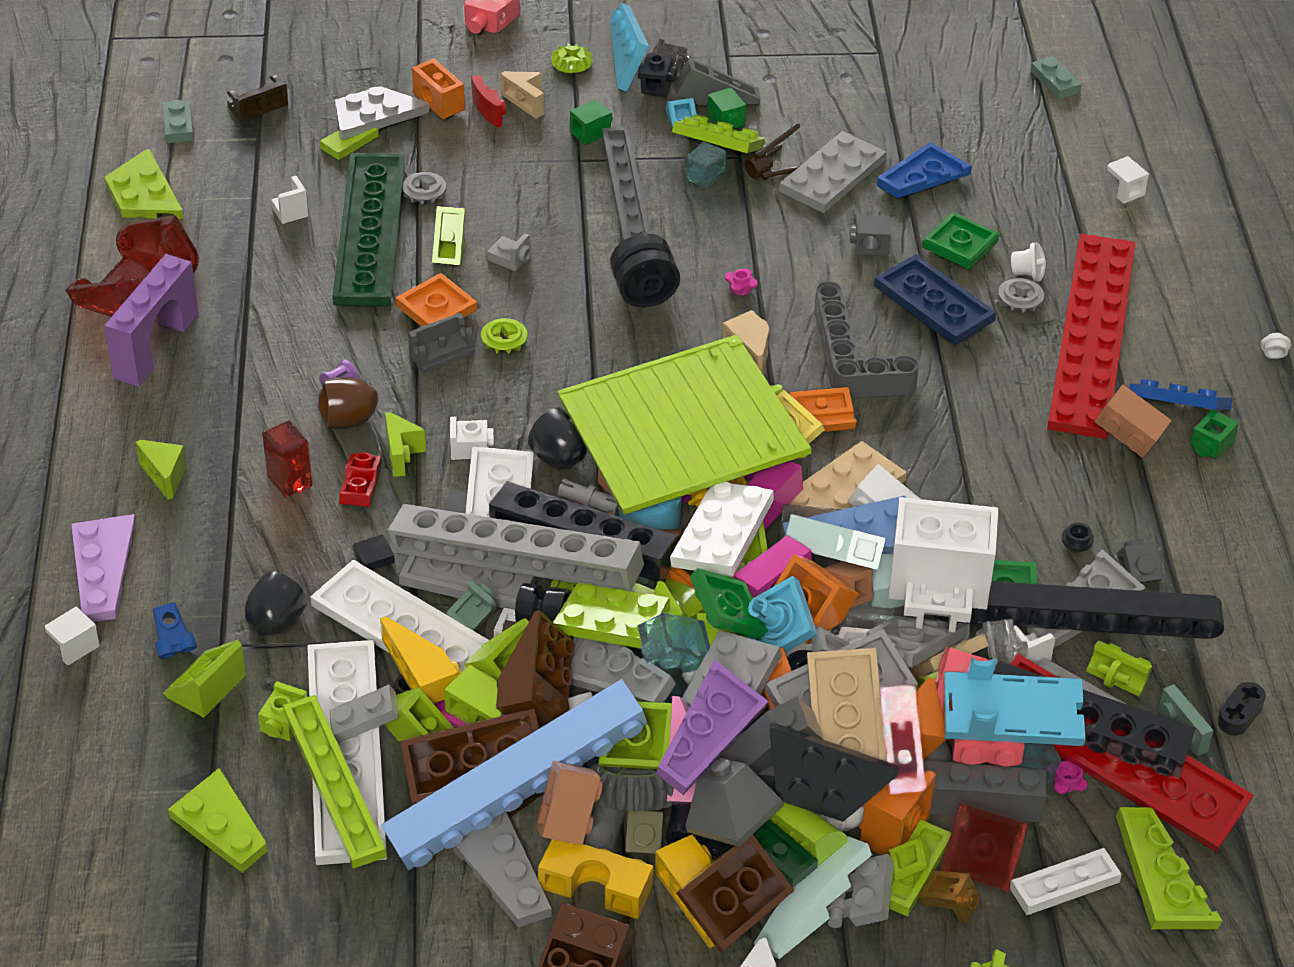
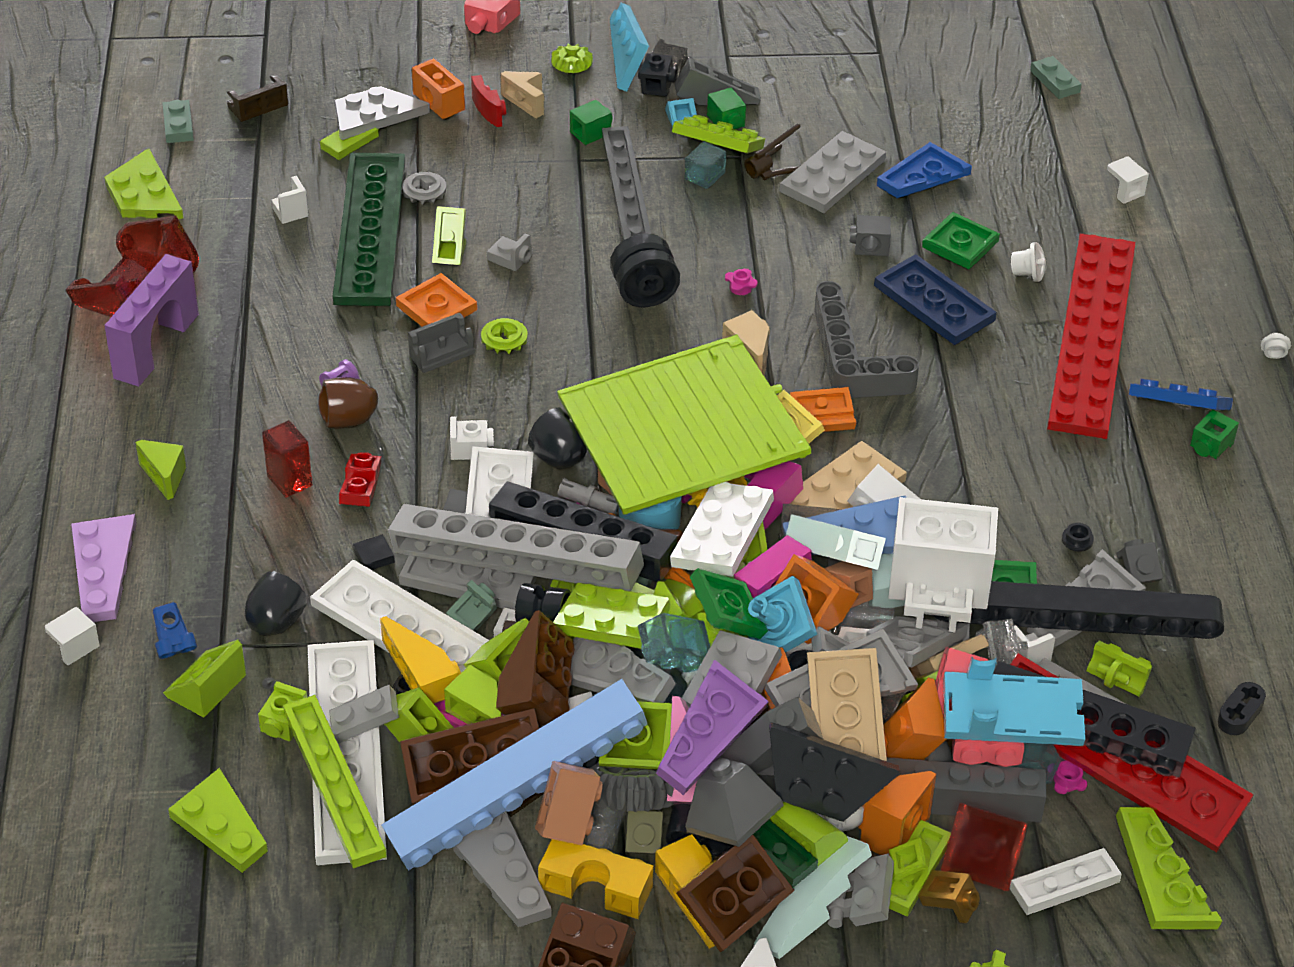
(402, 441): lime slope -> none
(903, 737): clear pink slope -> none
(1021, 287): light grey gear -> none
(1132, 421): nougat brick -> none
(1177, 708): sand green plate -> none

